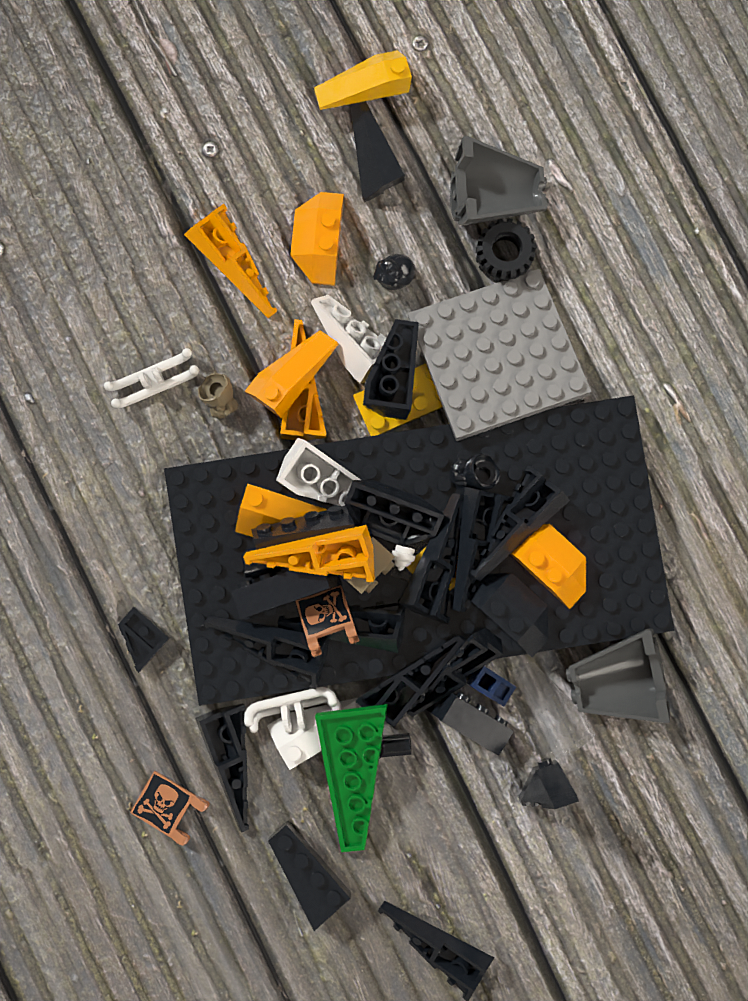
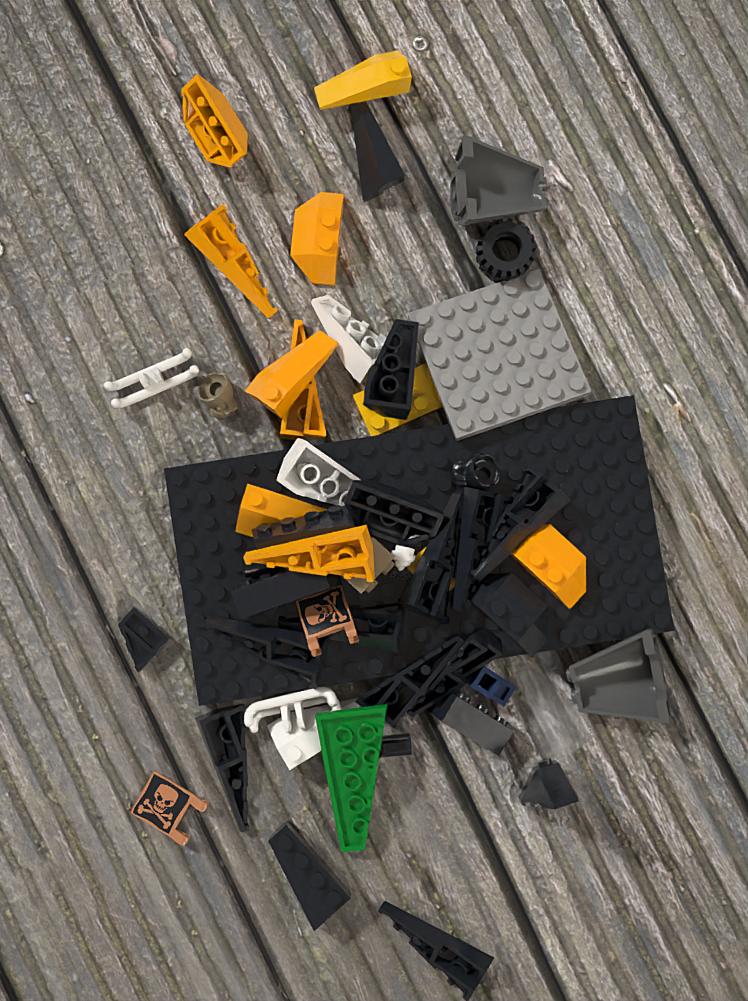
(213, 123): none -> light orange wedge
(394, 272): black hair -> none

